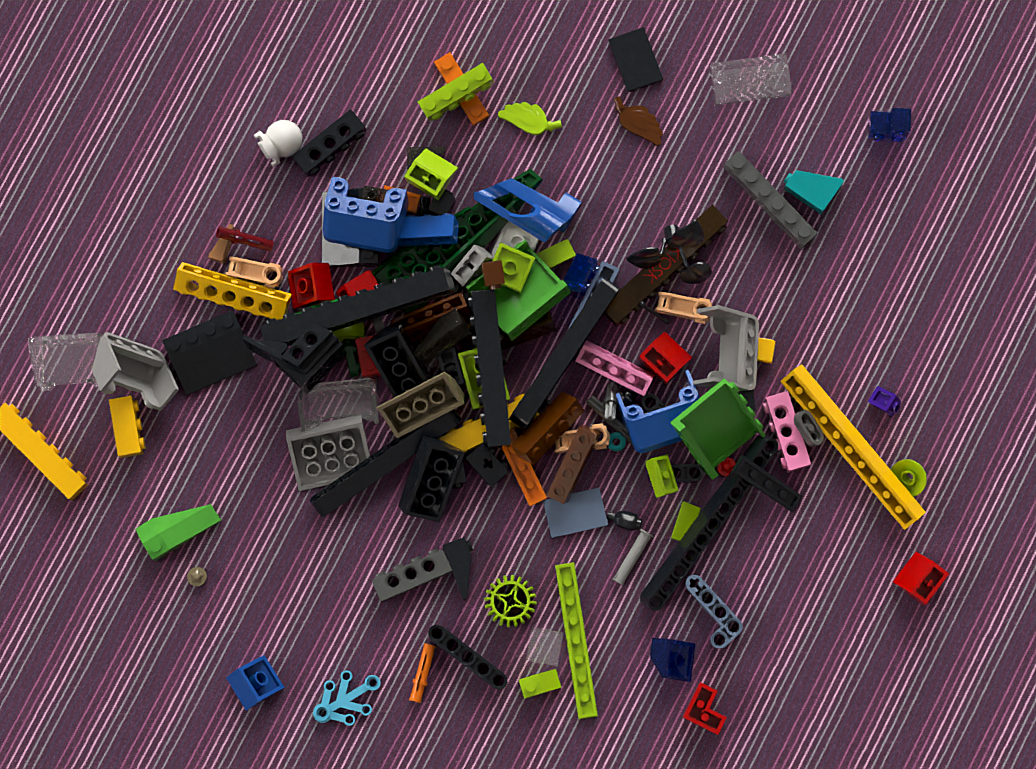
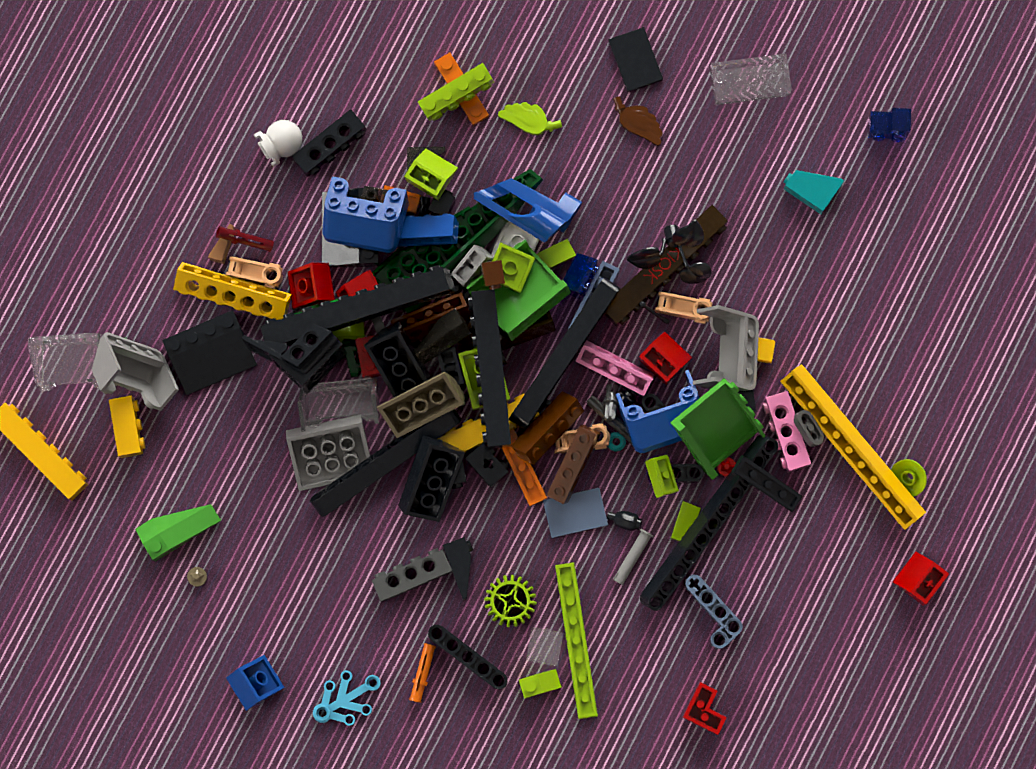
(673, 658): clear blue slope -> none
(770, 200): dark grey brick -> none
(885, 401): dark purple bracket -> none

